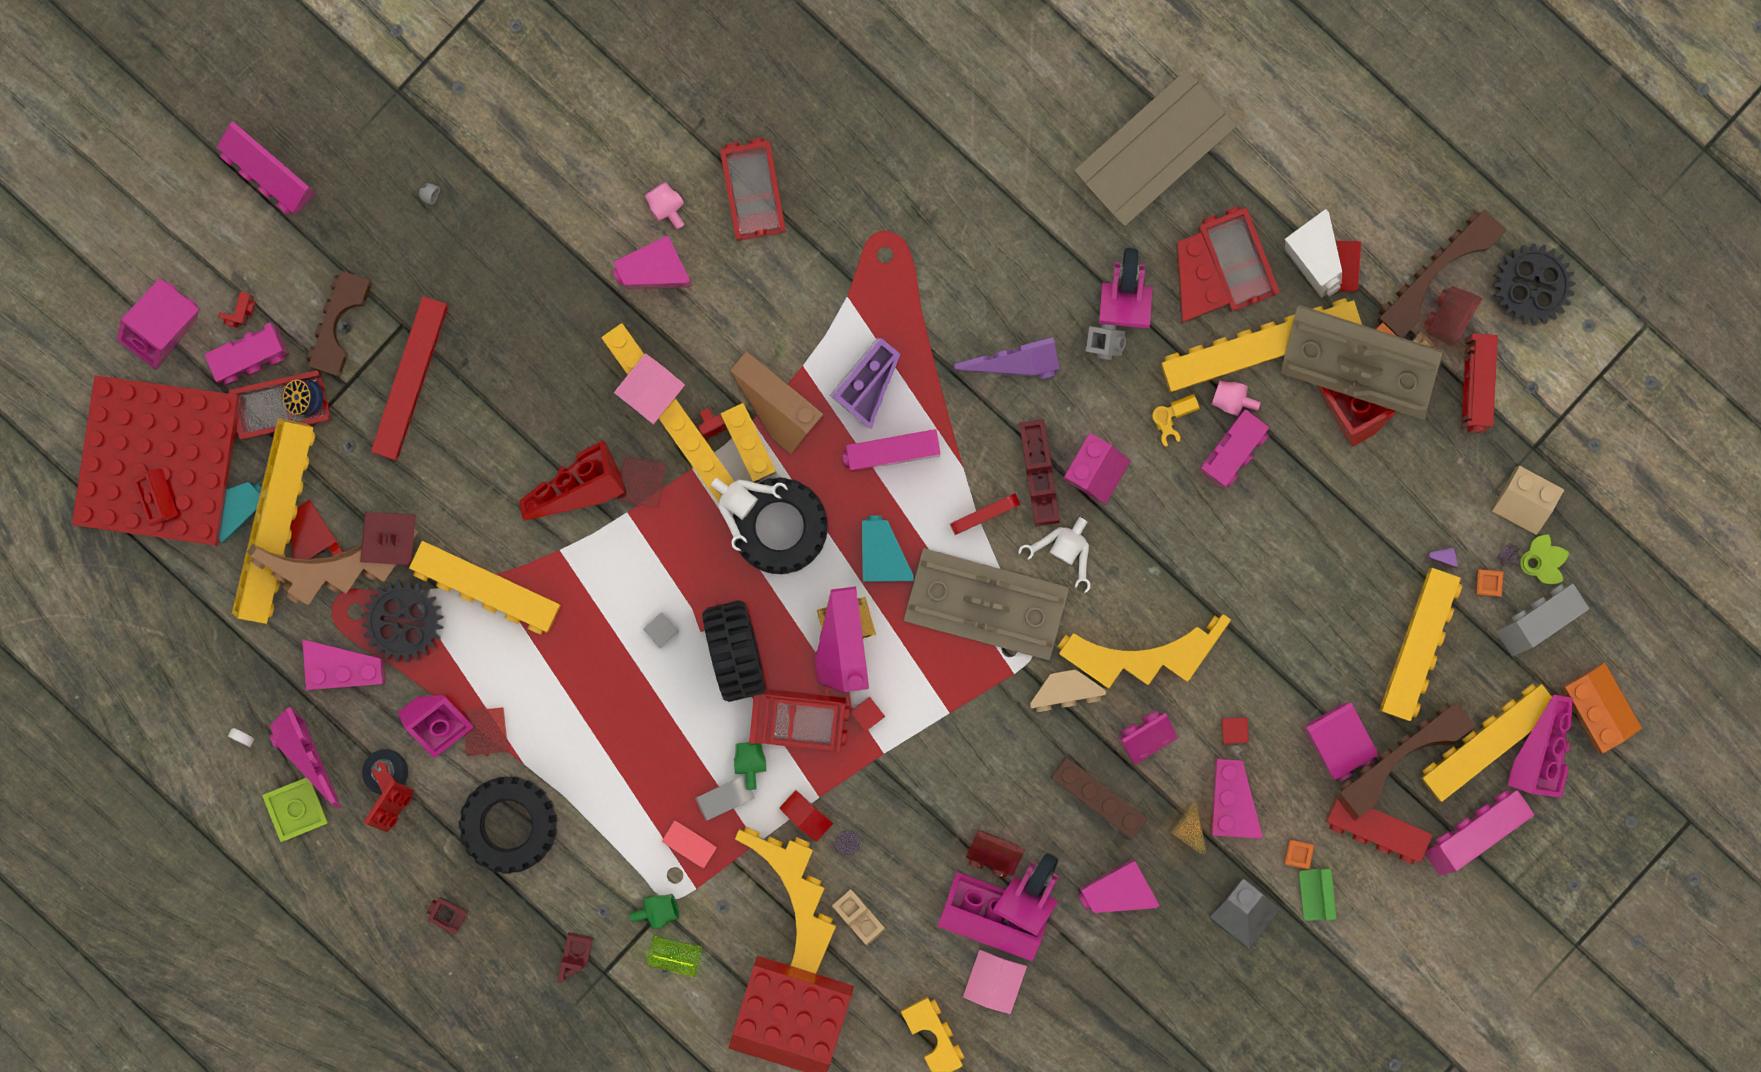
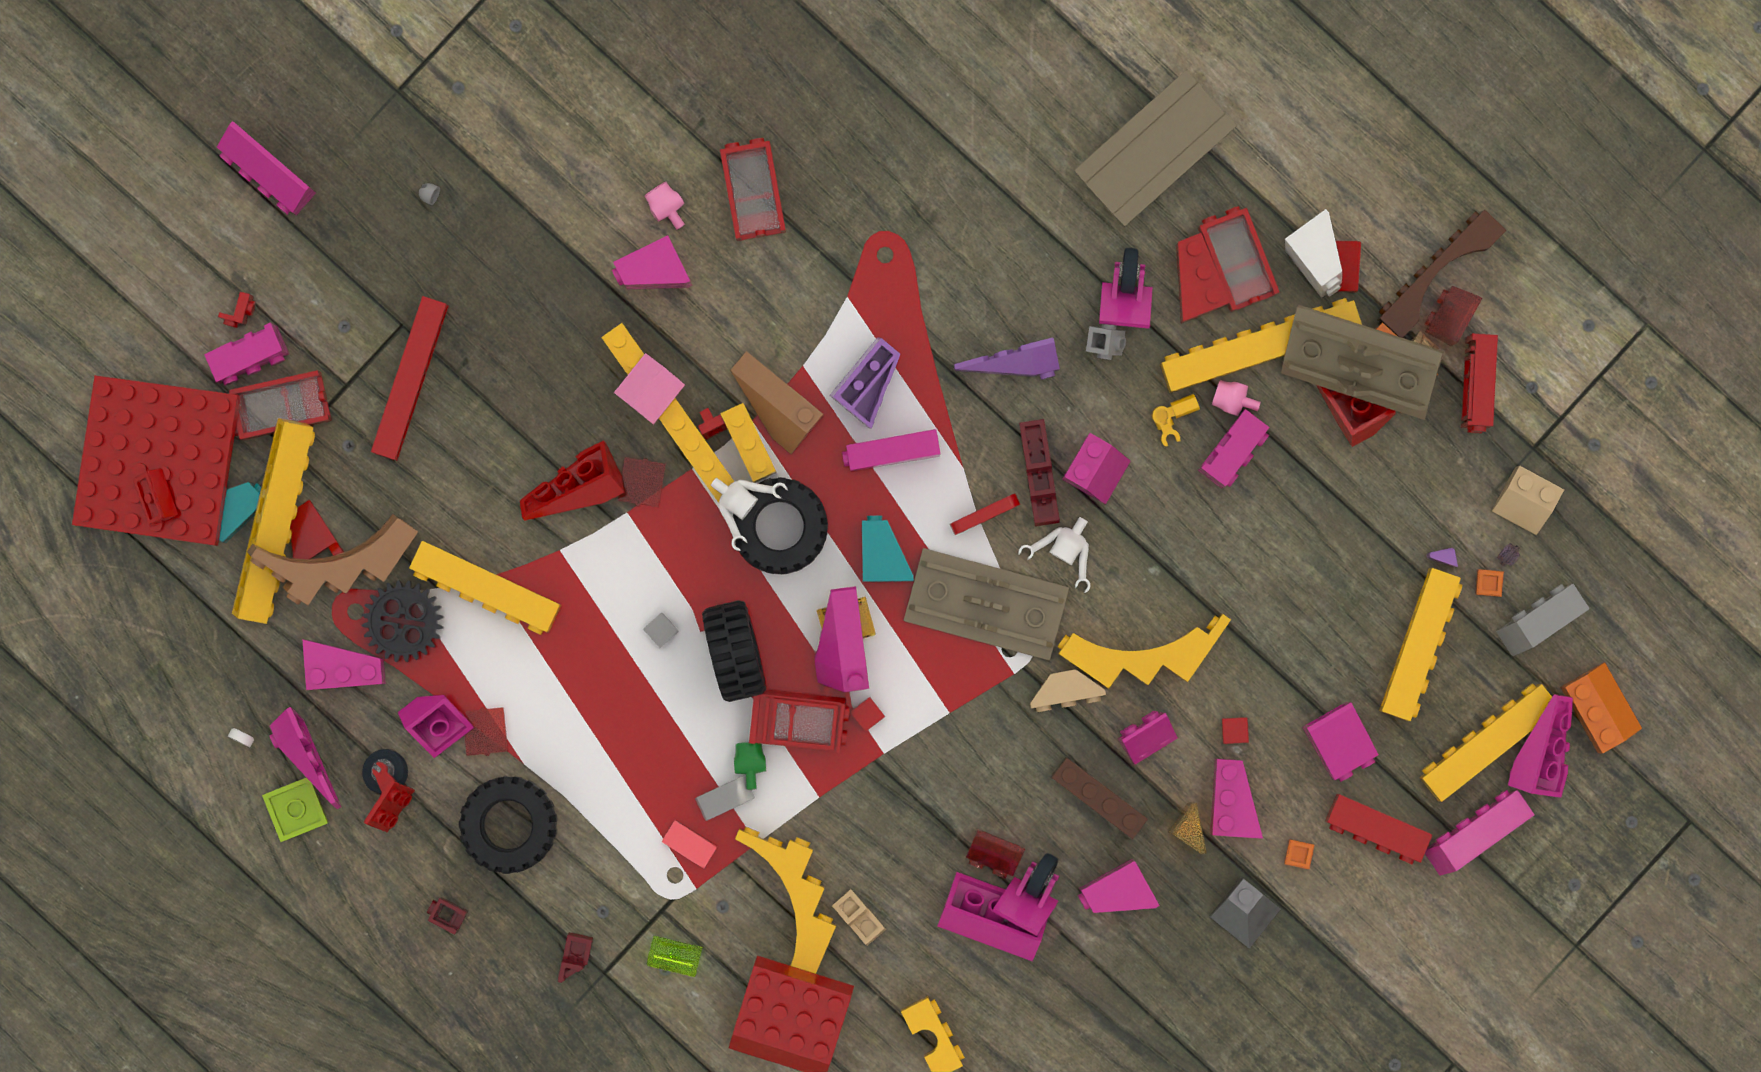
(157, 323): dark pink slope -> none
(303, 397): dark blue wheel -> none
(348, 293): reddish brown arch -> none
(388, 538): dark red piece -> none
(658, 910): green piece -> none
(805, 816): red slope -> none
(848, 842): clear purple plate -> none
(994, 982): bright pink slope -> none
(1317, 894): bright green panel -> none
(1444, 730): reddish brown arch -> none
(1529, 307): black gear -> none
(1547, 559): lime plate -> none

